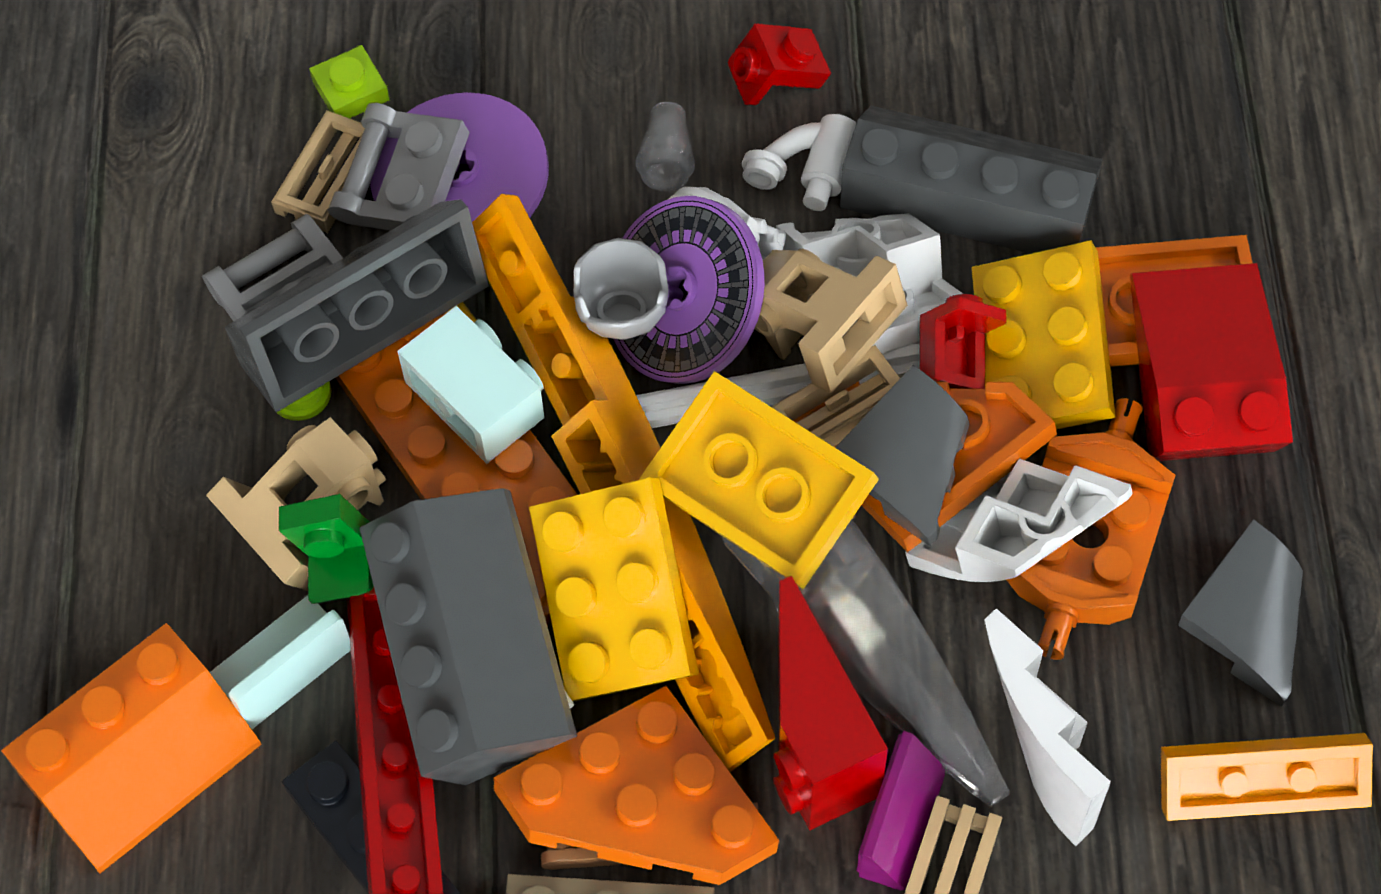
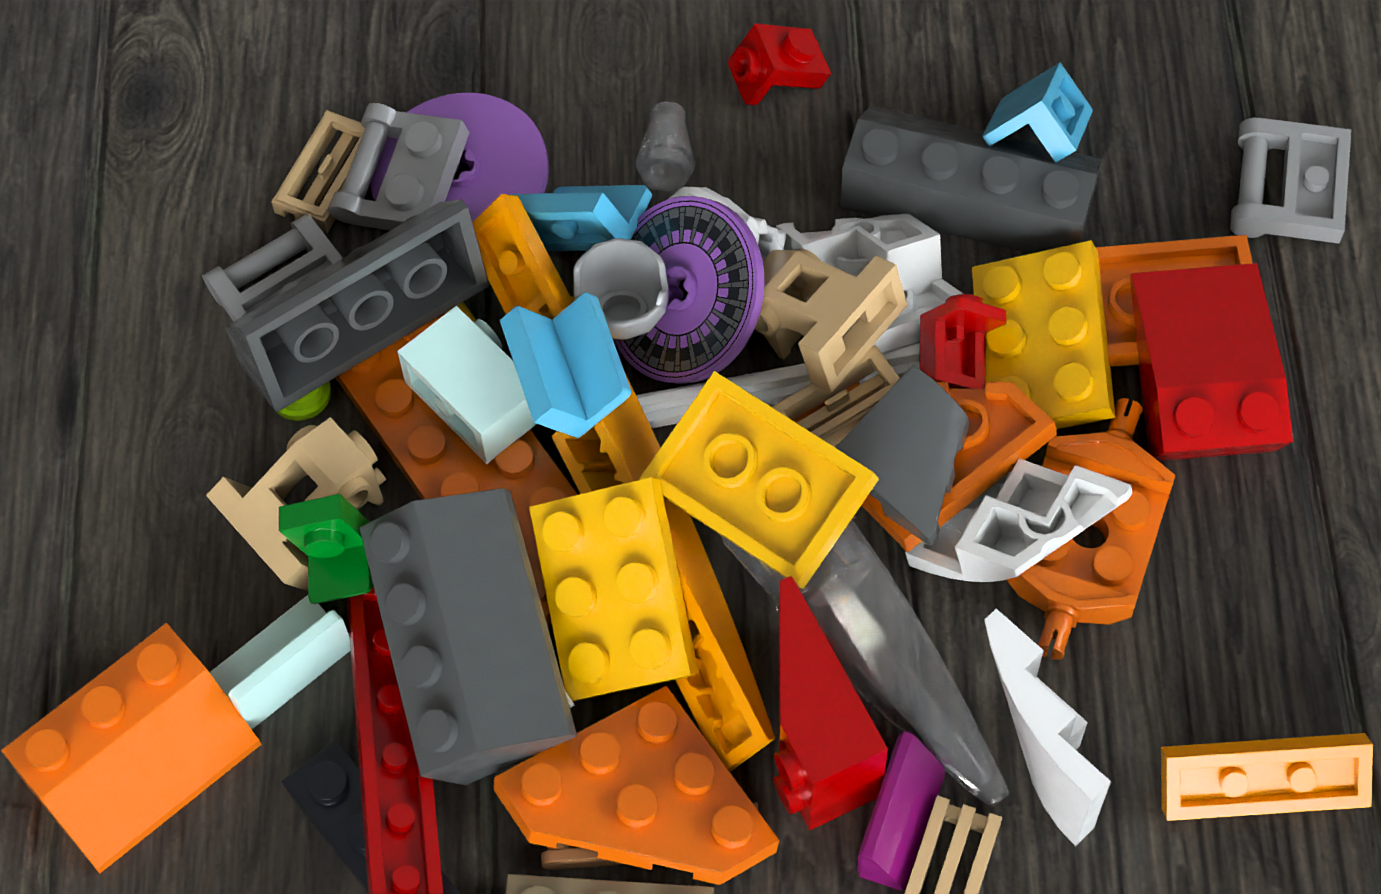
(349, 83): lime plate -> none
(567, 365): none -> medium azure panel
(585, 215): none -> medium azure panel
(823, 170): white plant -> none
(1050, 107): none -> medium azure panel
(1252, 612): dark grey slope -> none
(1311, 184): none -> light grey plate

